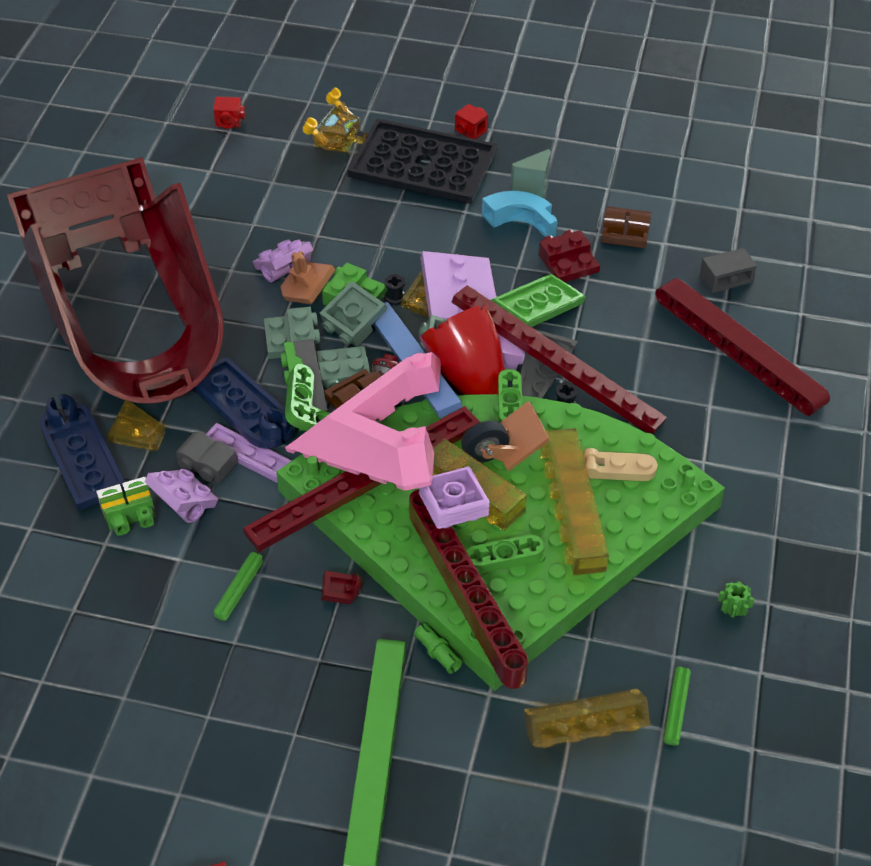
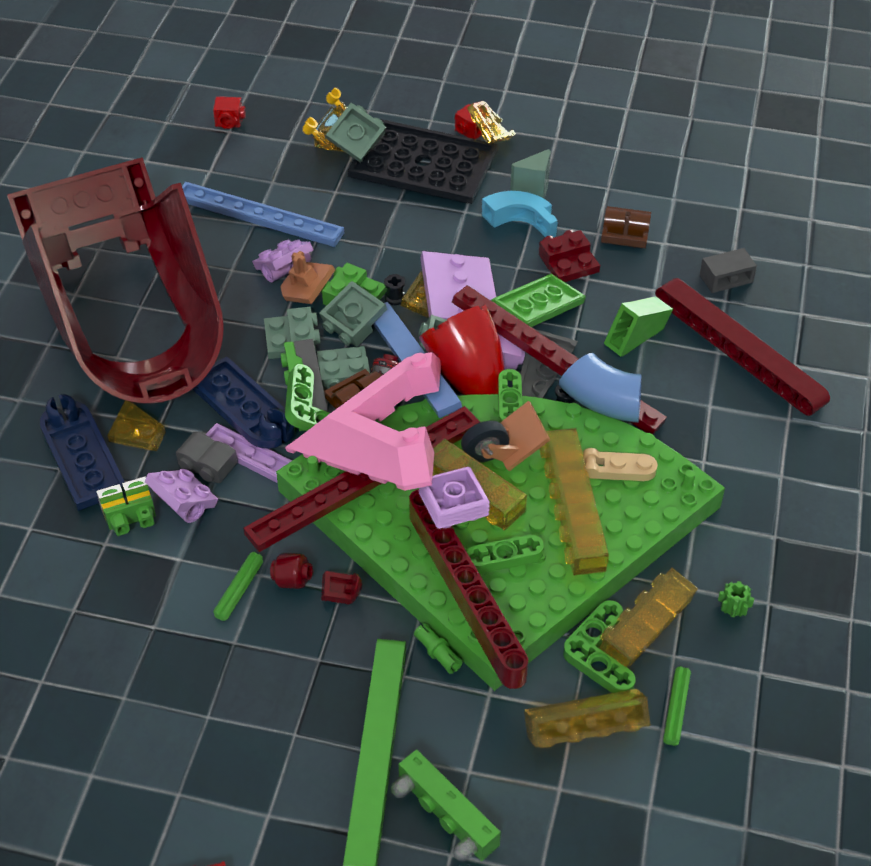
(263, 214): none -> medium blue tile
(291, 570): none -> dark red head
(356, 132): none -> sand green plate
(451, 807): none -> bright green piece
(489, 123): none -> clear yellow wing
(590, 647): none -> bright green beam
(603, 388): none -> medium blue brick
(636, 324): none -> bright green slope
(648, 618): none -> clear yellow brick

